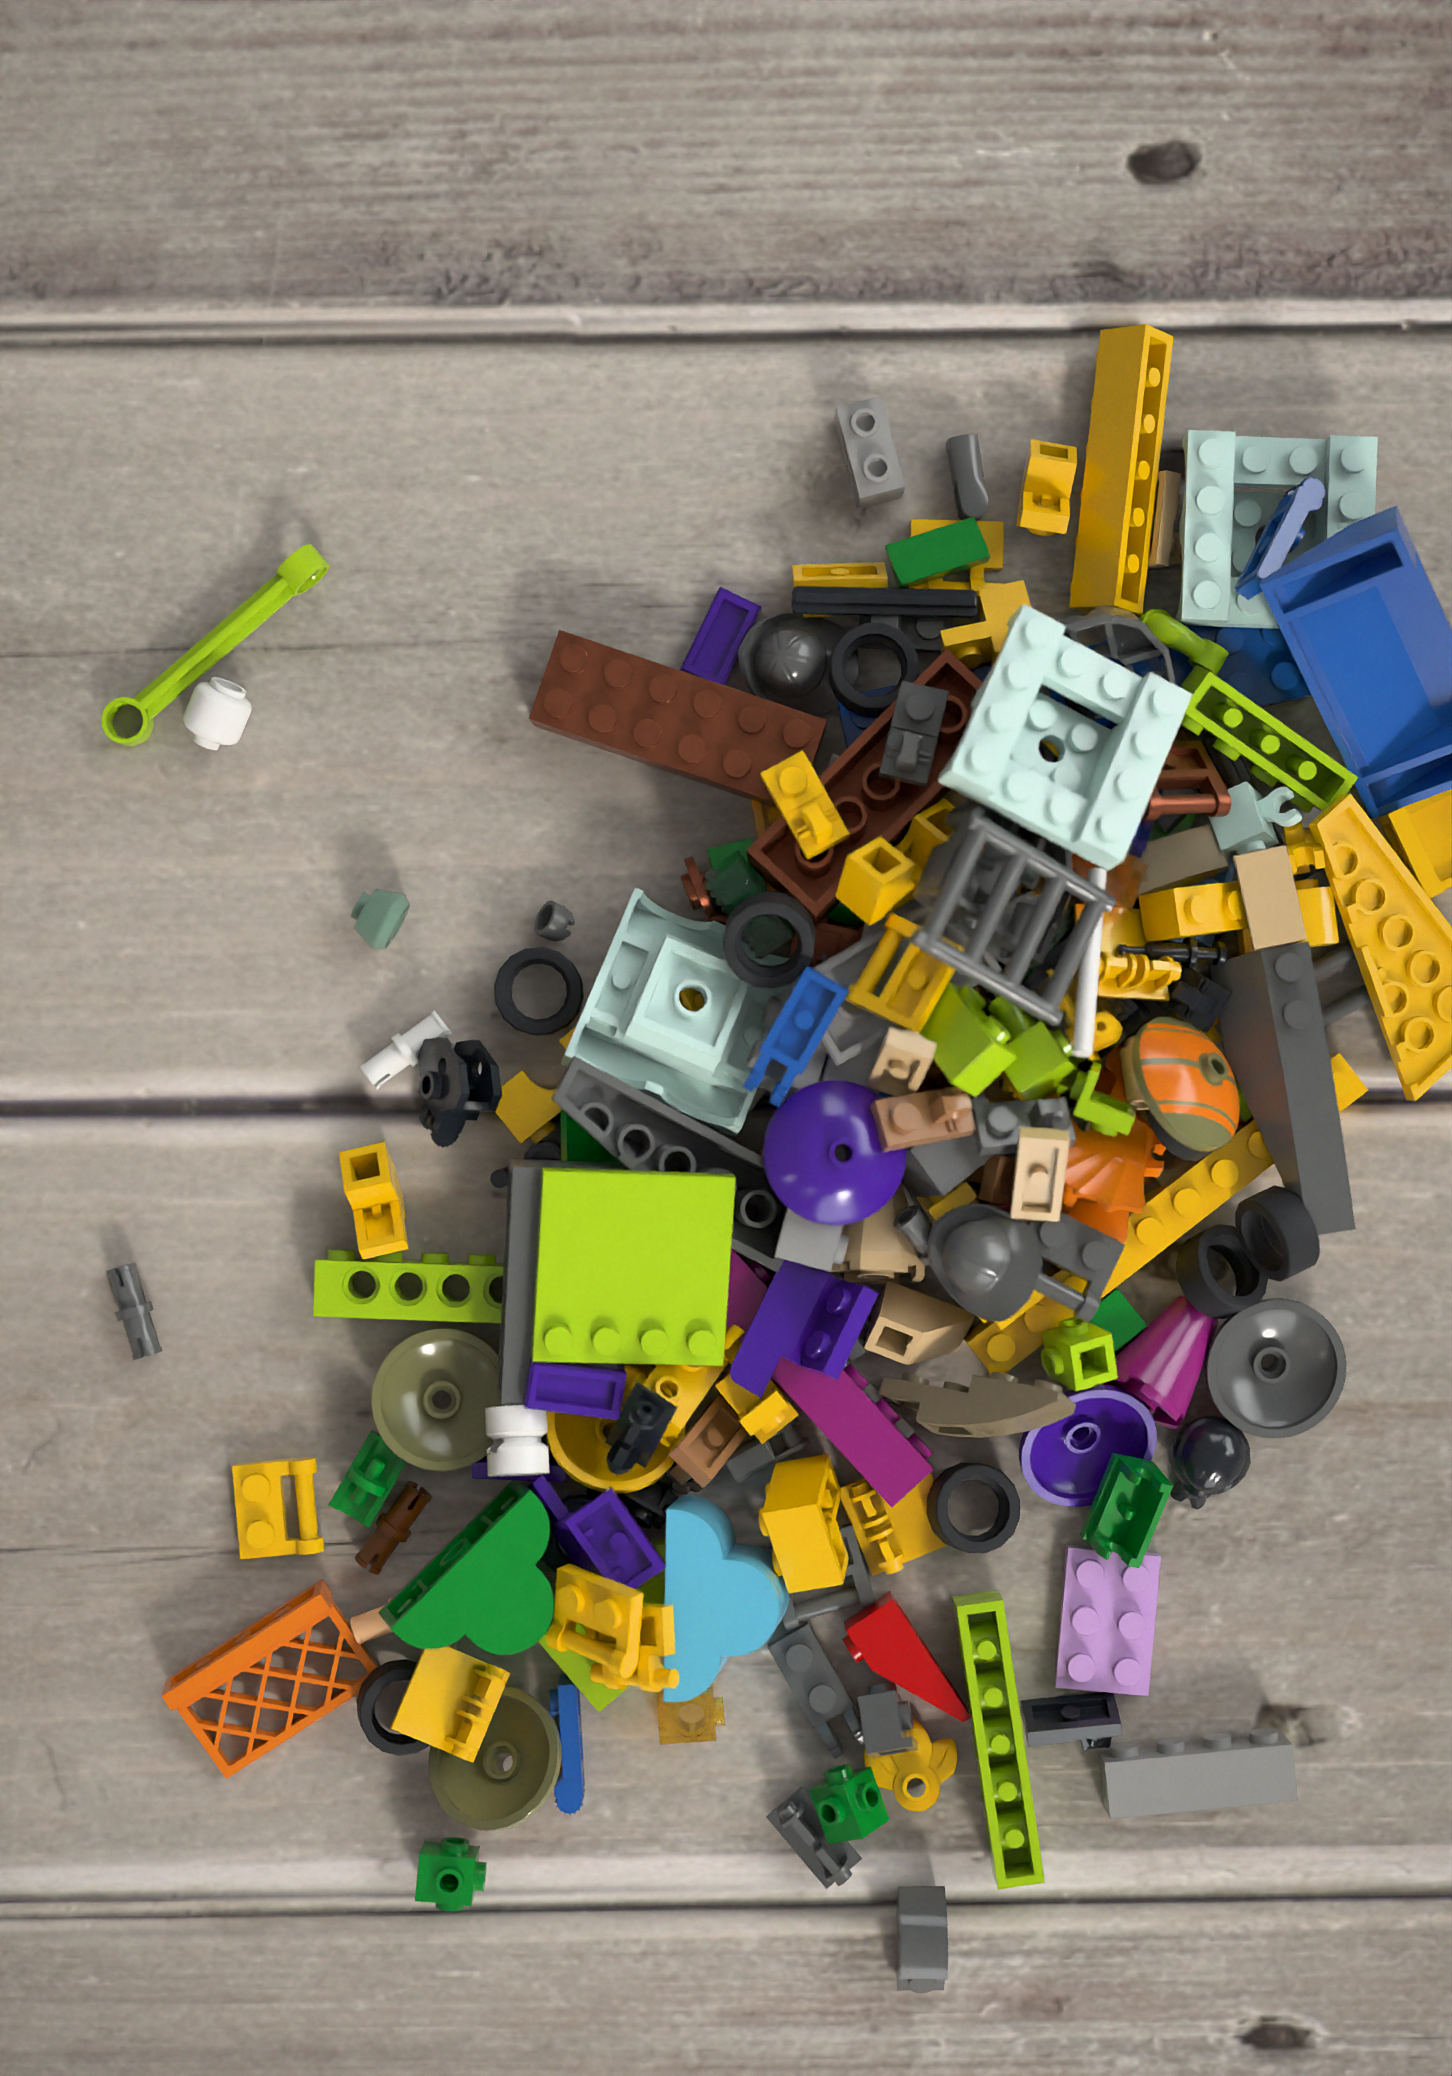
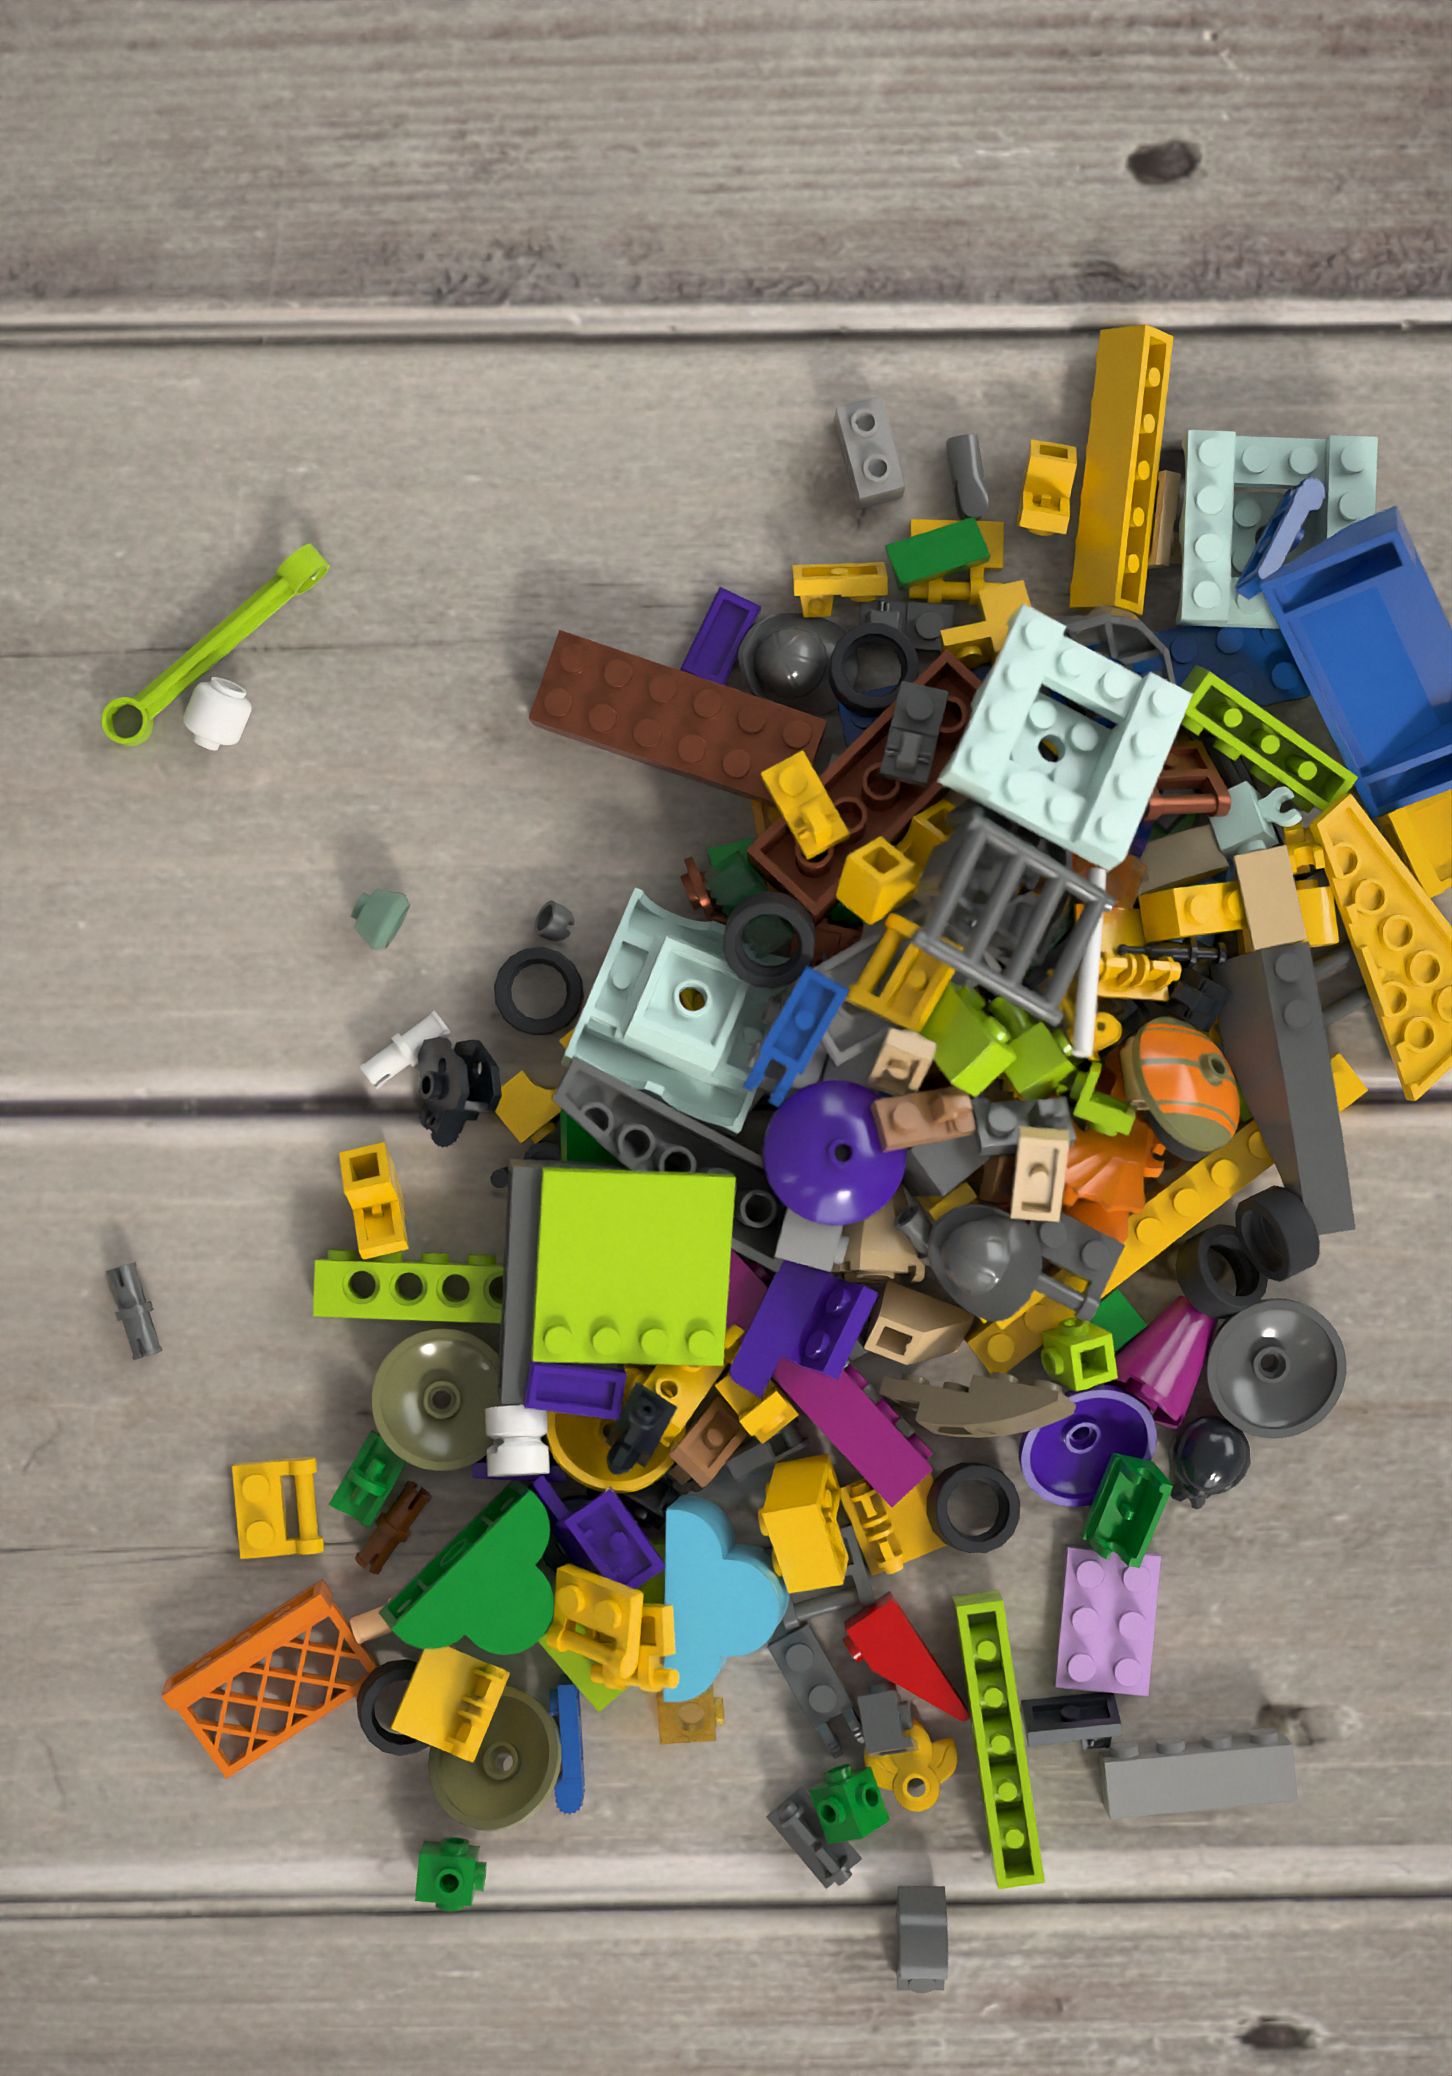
(884, 602): black axle -> none
(1181, 638): lime piece -> none

